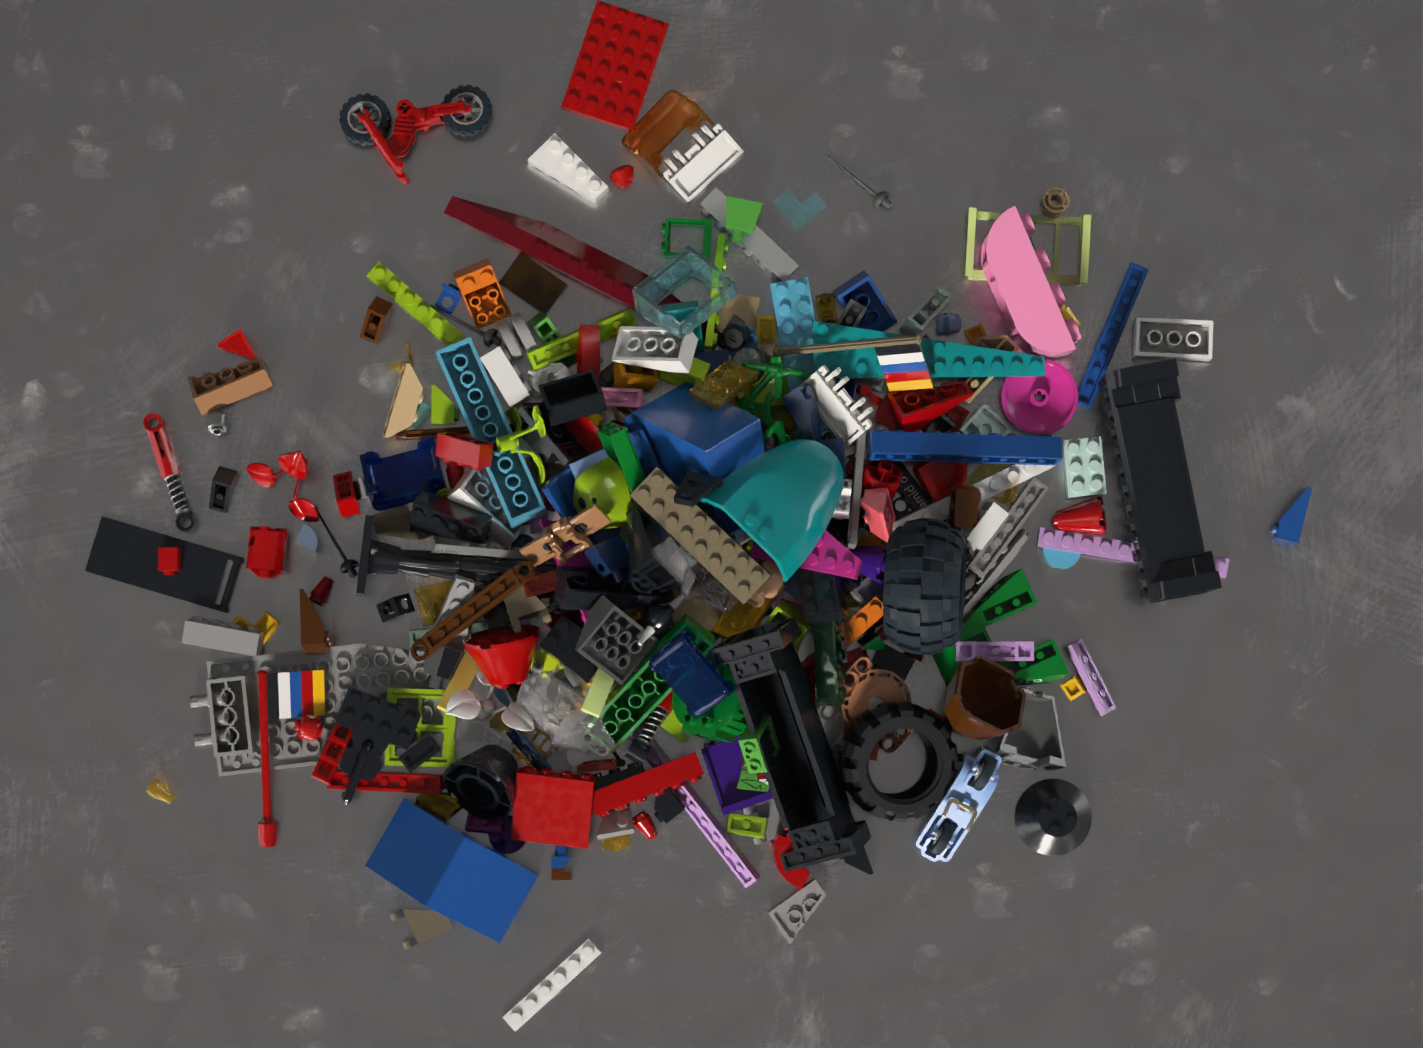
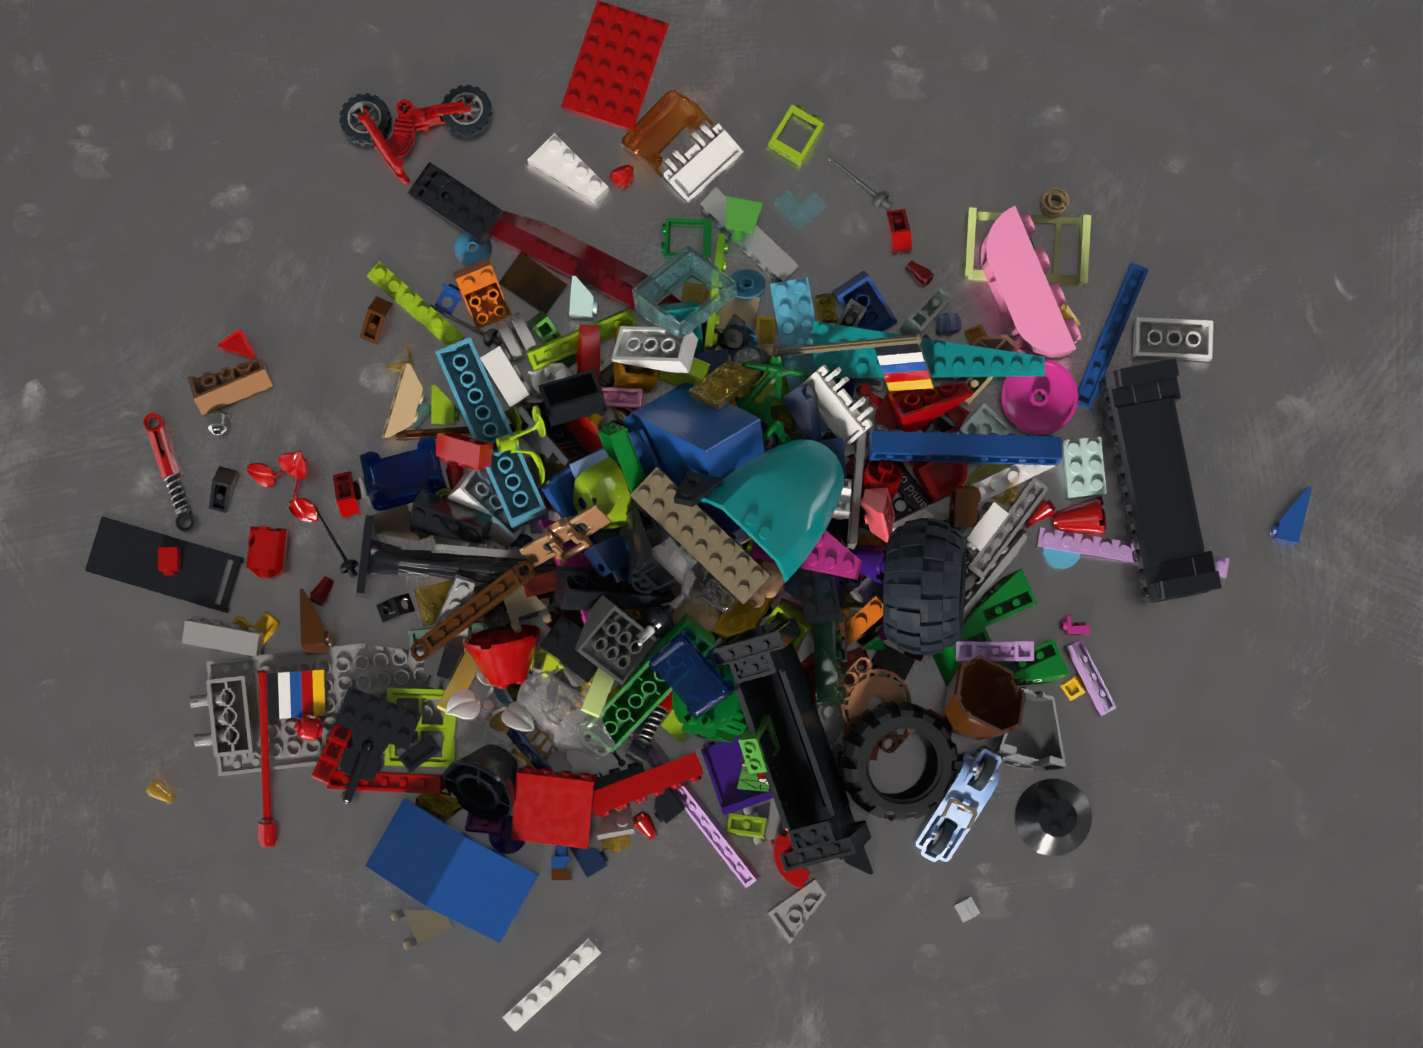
(308, 537): sand blue brick -> none
(462, 206): none -> black hinge
(468, 257): none -> dark azure dish
(581, 302): none -> light aqua slope
(590, 859): none -> dark blue slope
(598, 765): clear red tile -> none
(695, 292): none -> clear yellow bracket
(749, 283): none -> dark azure dish
(787, 151): none -> lime window
(899, 230): none -> red slope
(920, 273): none -> red cone
(967, 909): none -> light grey slope
(1044, 510): none -> red cone
(1078, 629): none -> dark pink bracket

